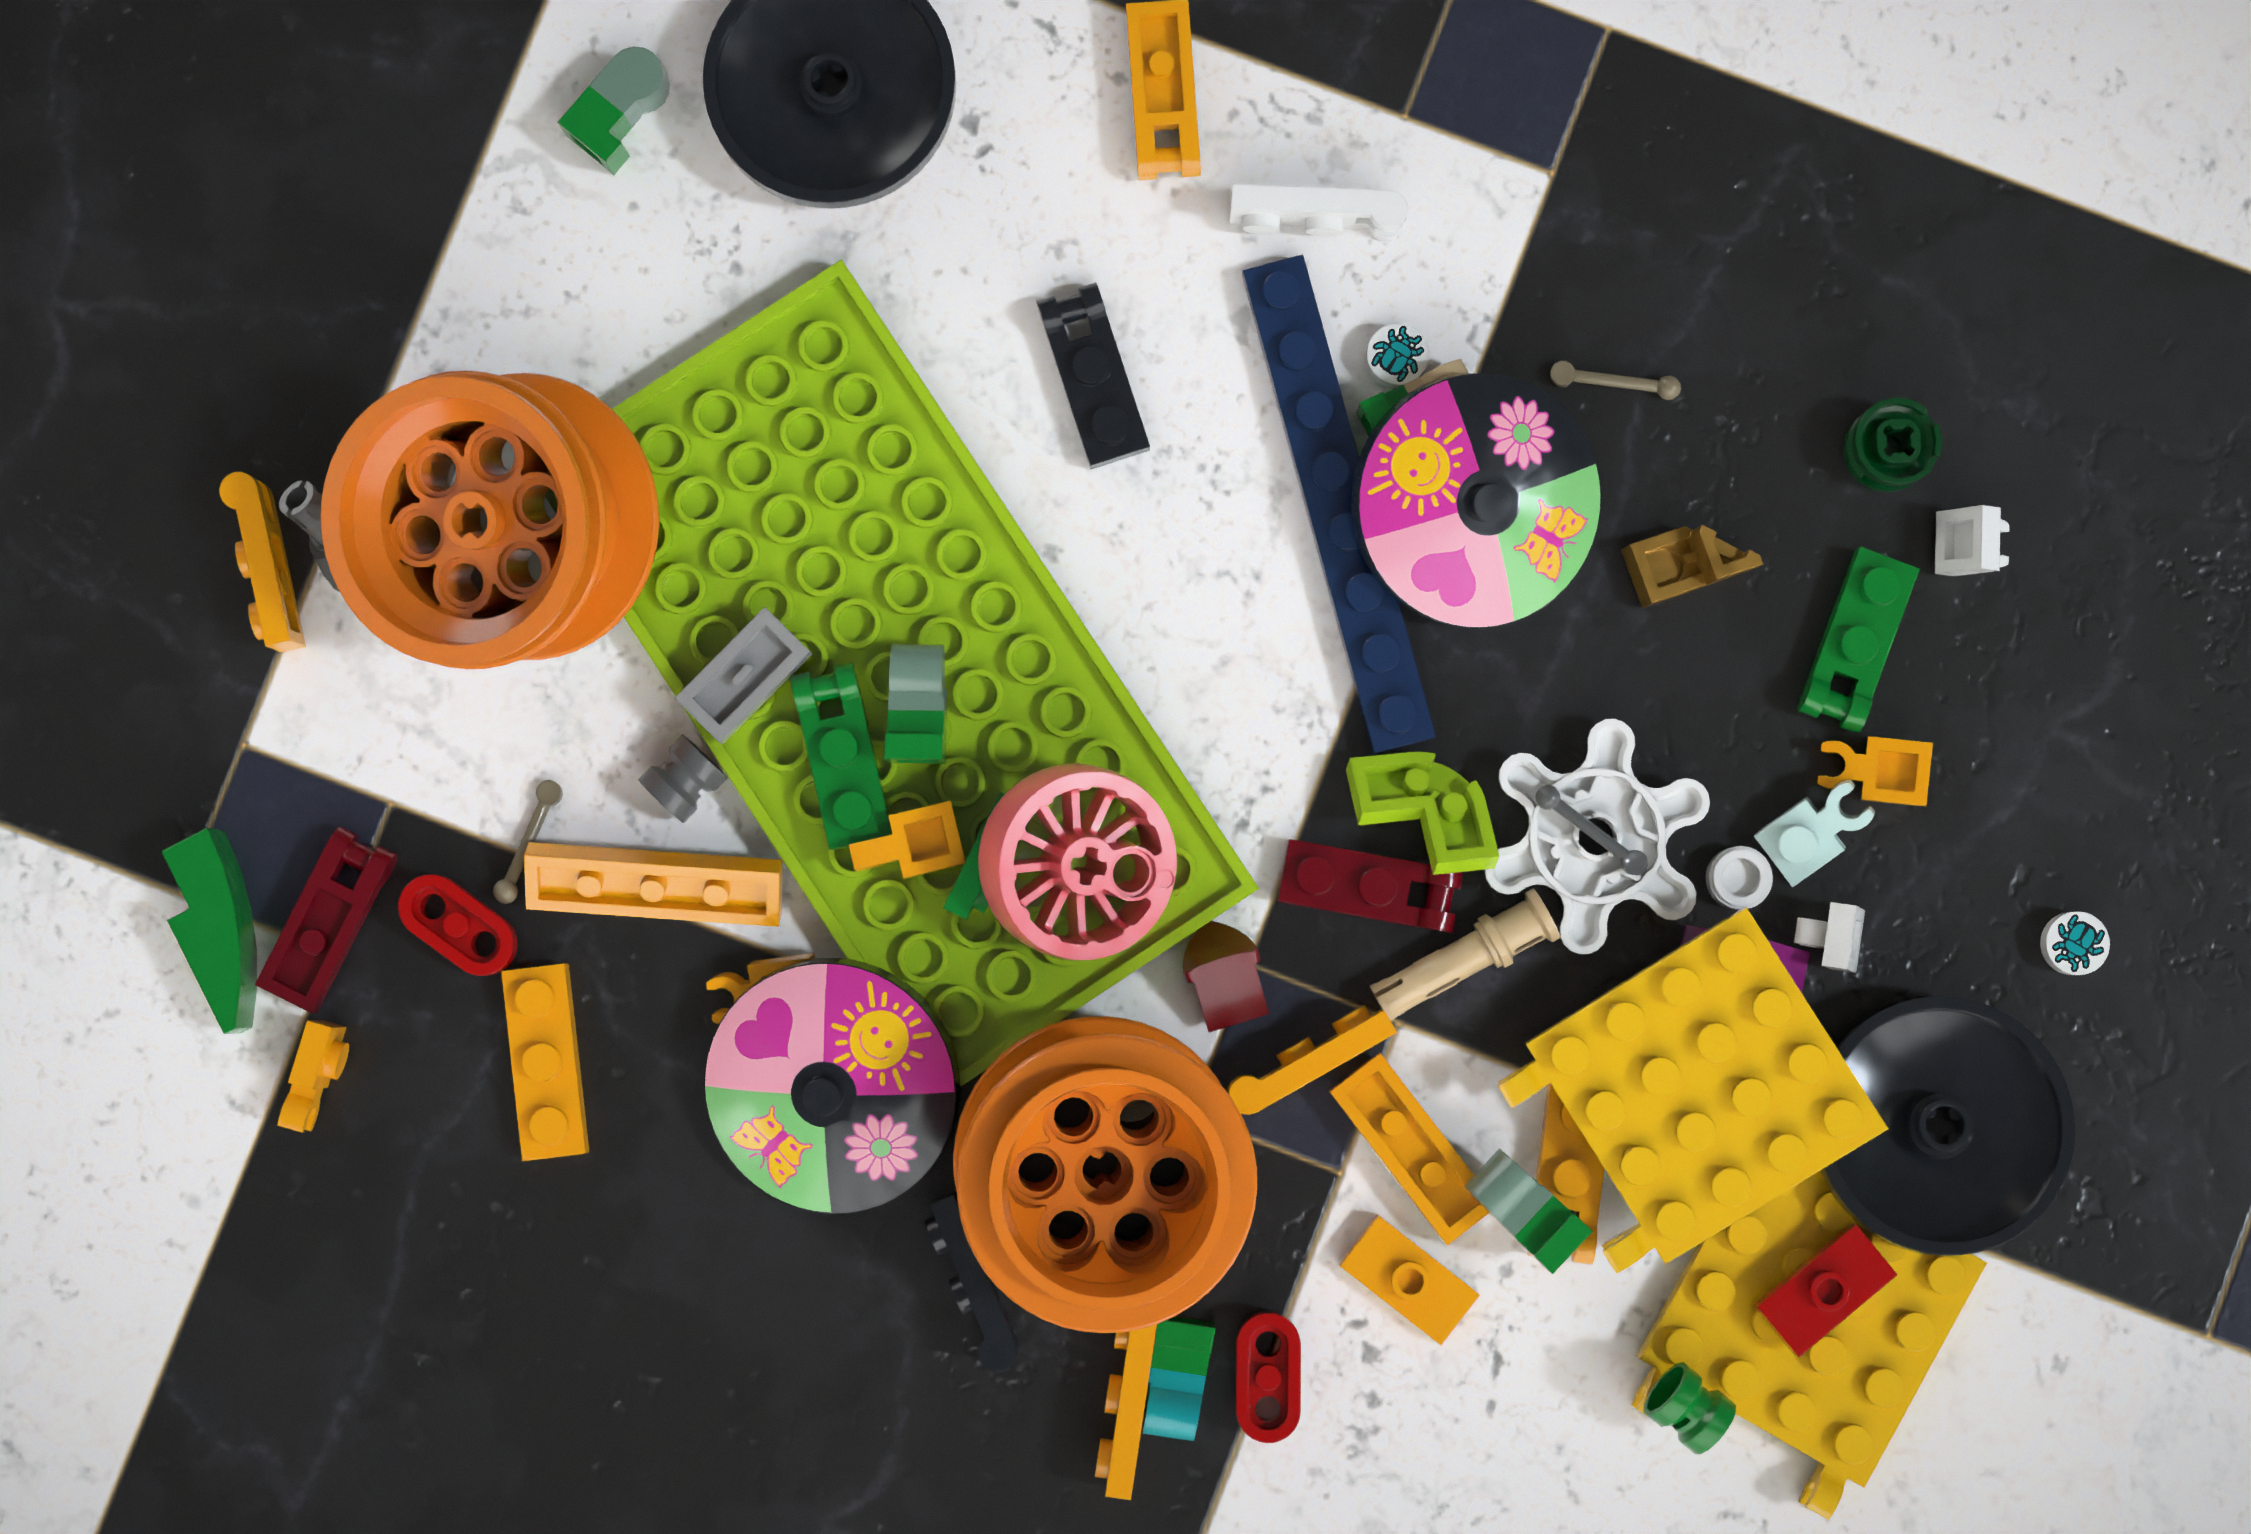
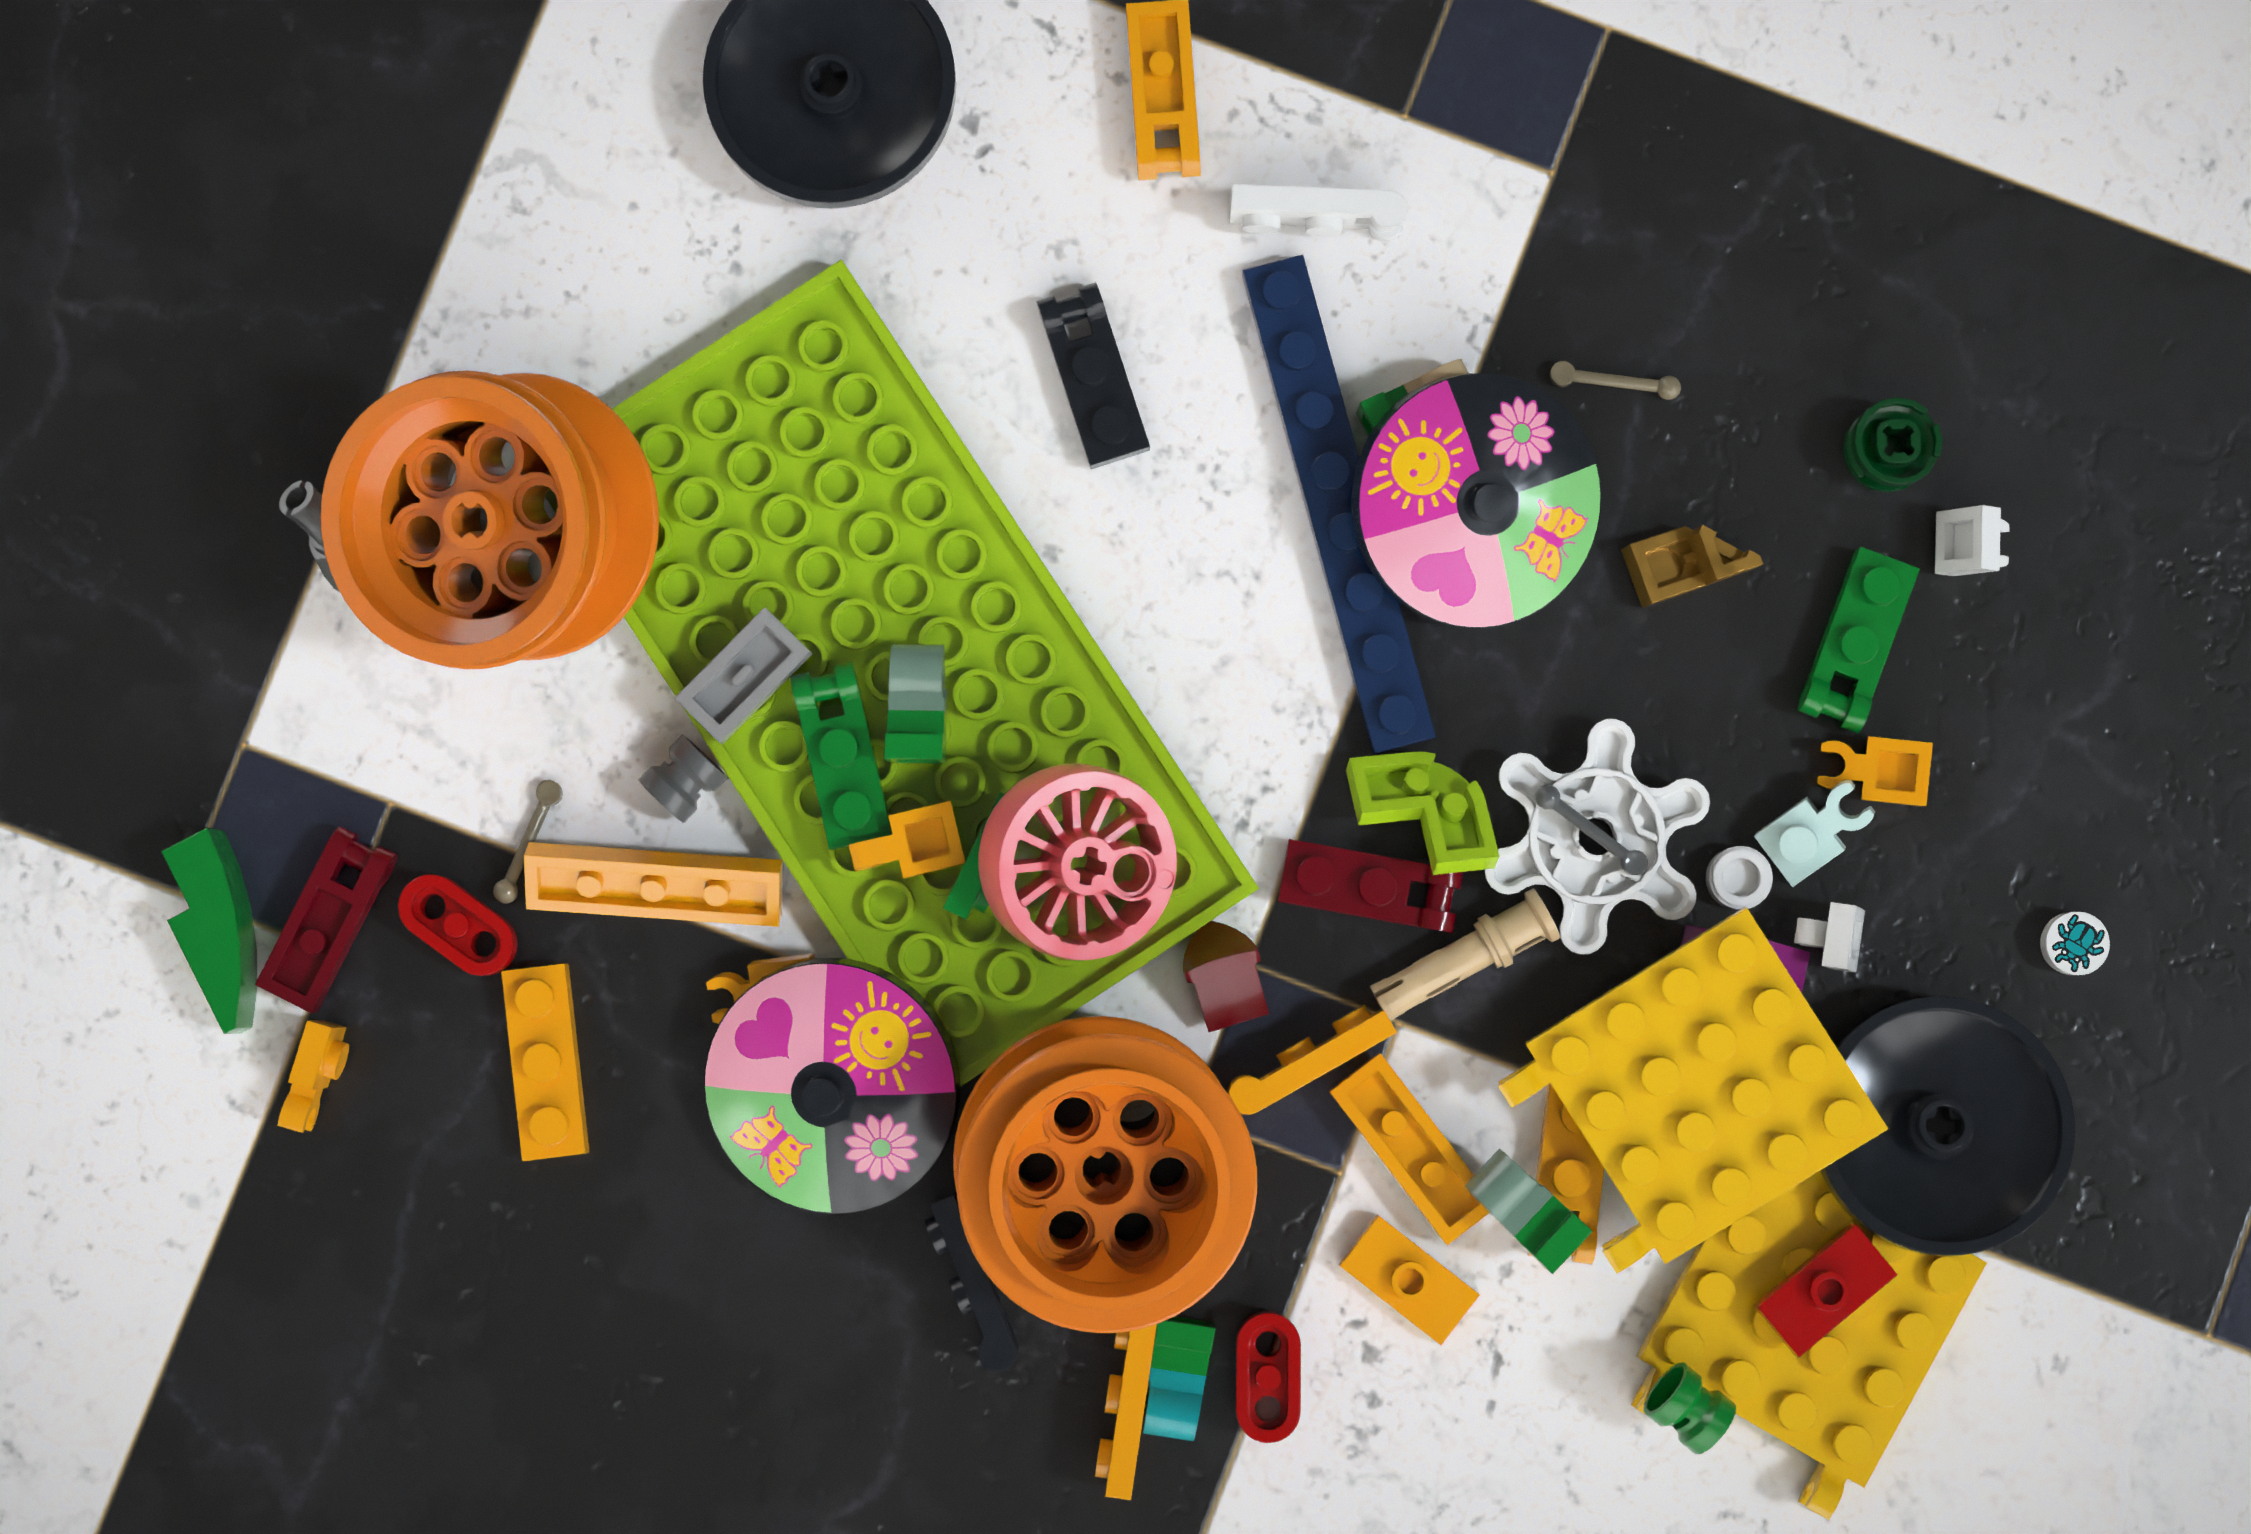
(264, 560): light orange plate -> none
(614, 103): leg -> none
(1397, 354): tile -> none

